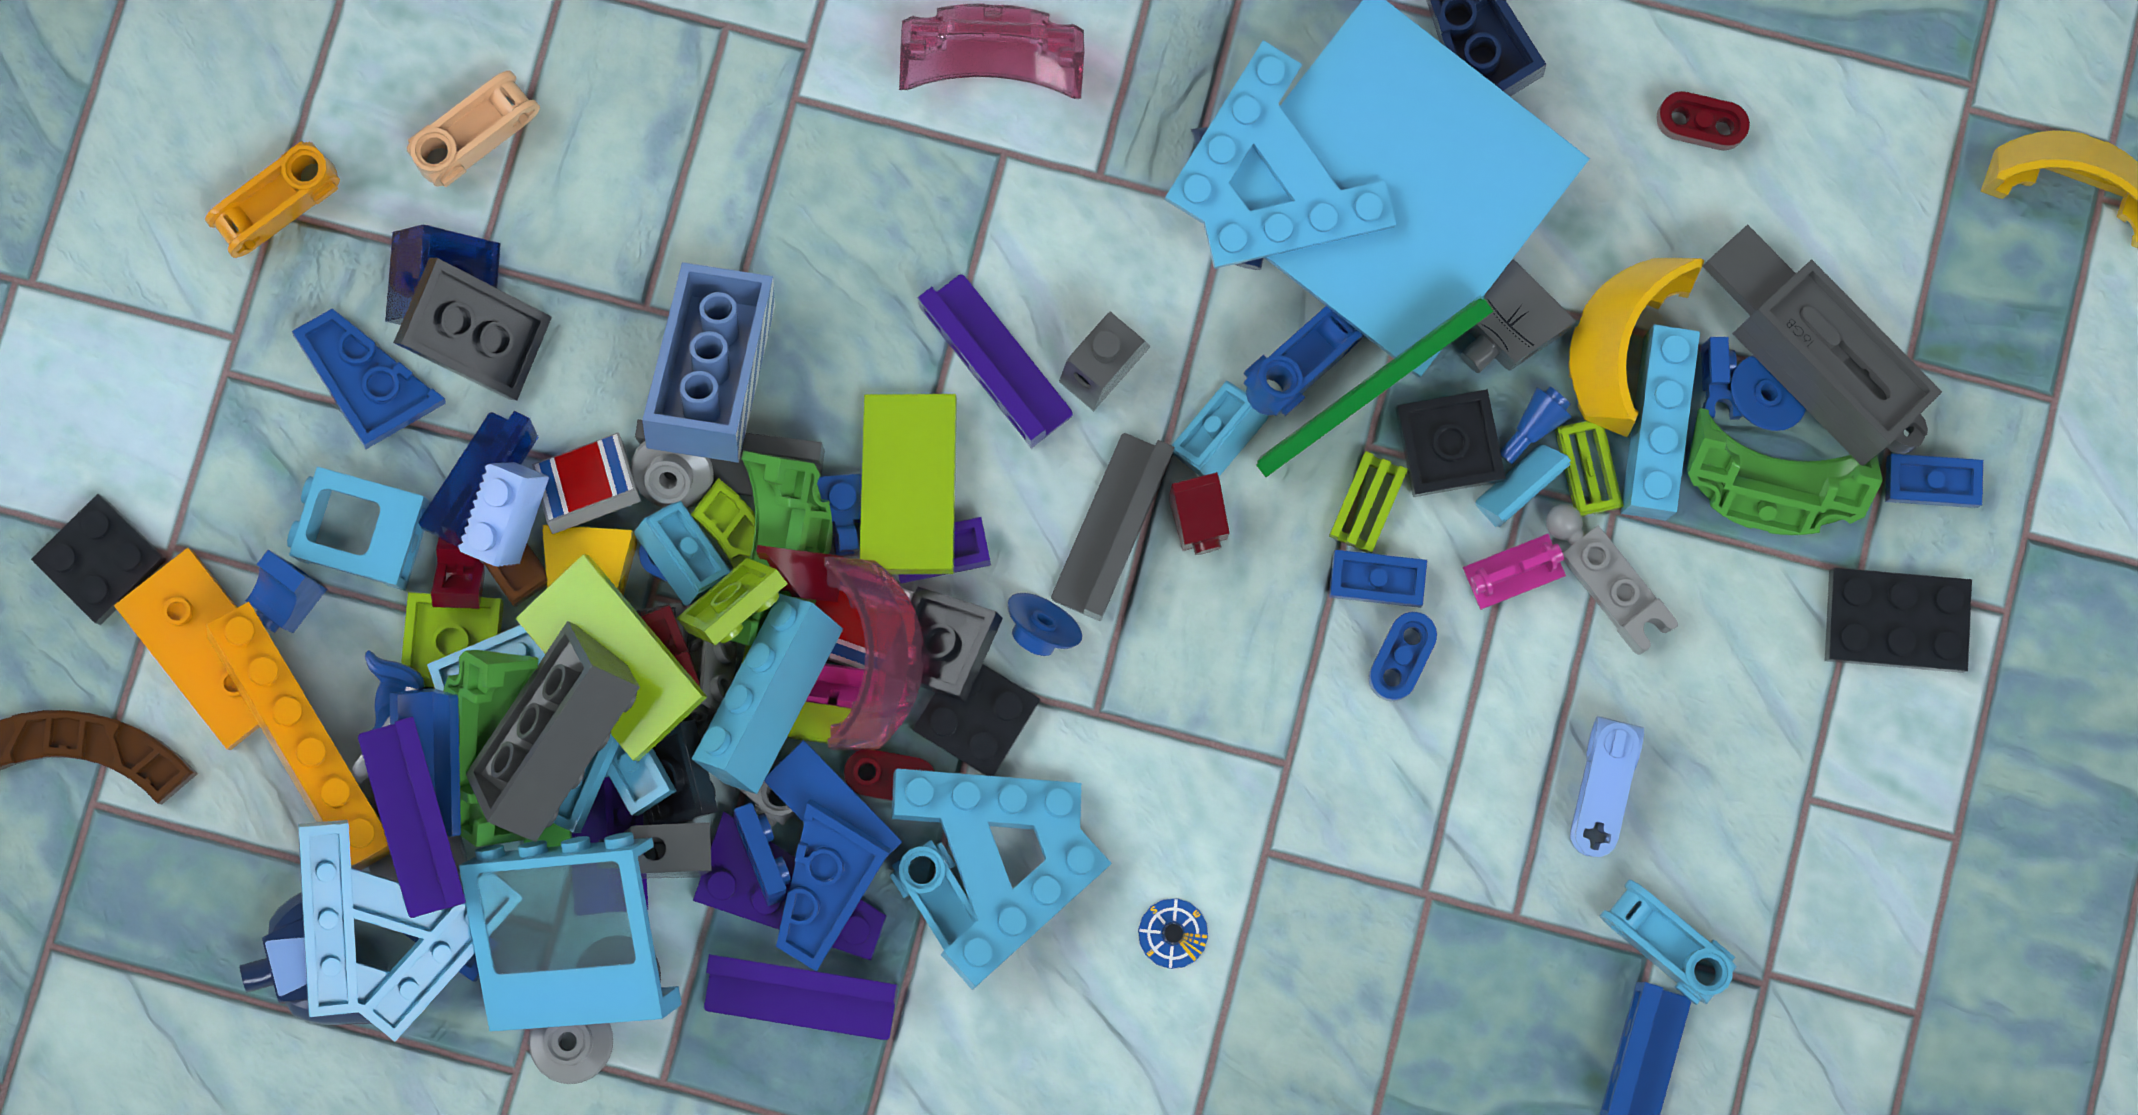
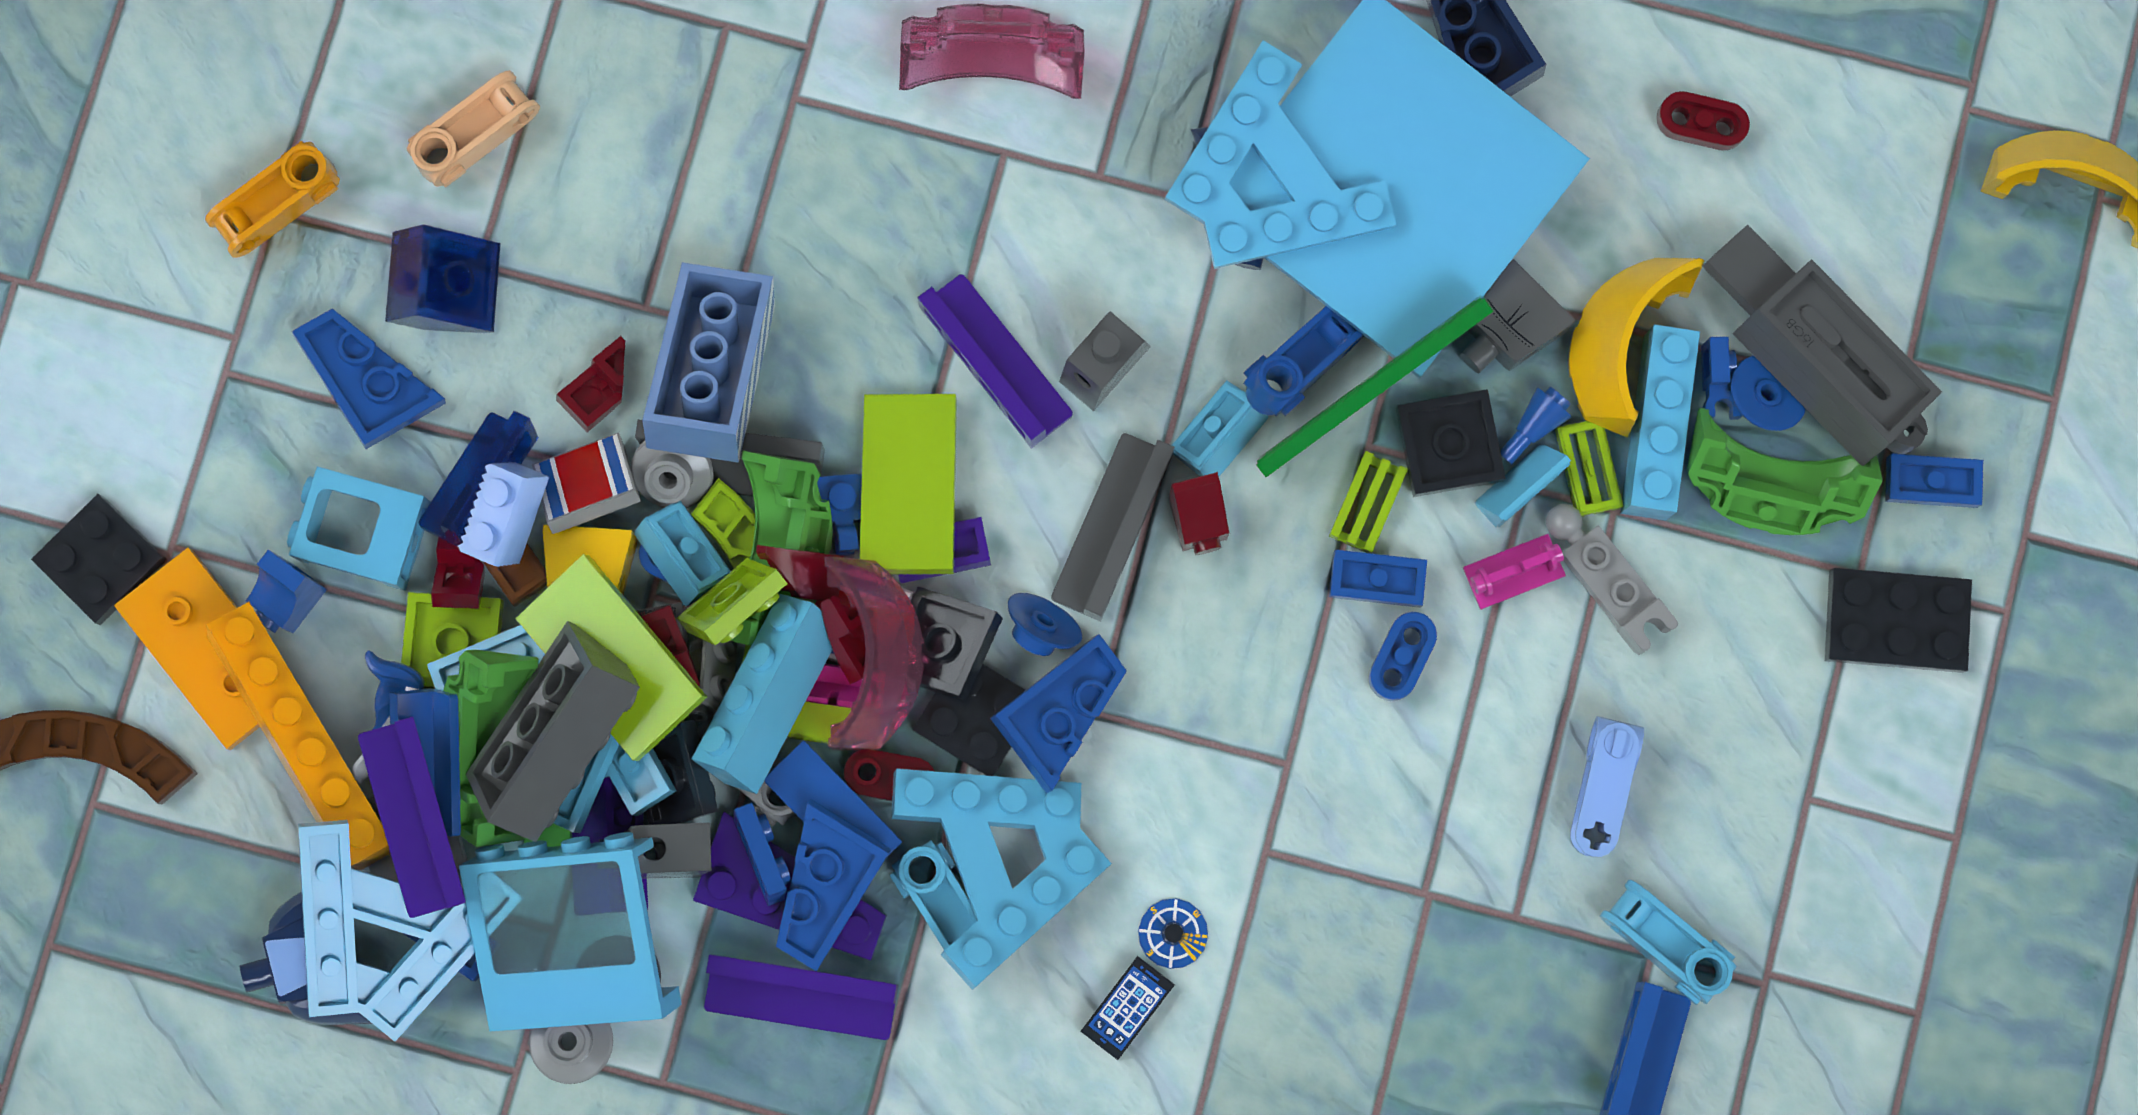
(472, 329): black plate -> none
(597, 389): none -> dark red slope
(845, 636): none -> dark red slope
(1056, 711): none -> blue wing
(1127, 1008): none -> tile

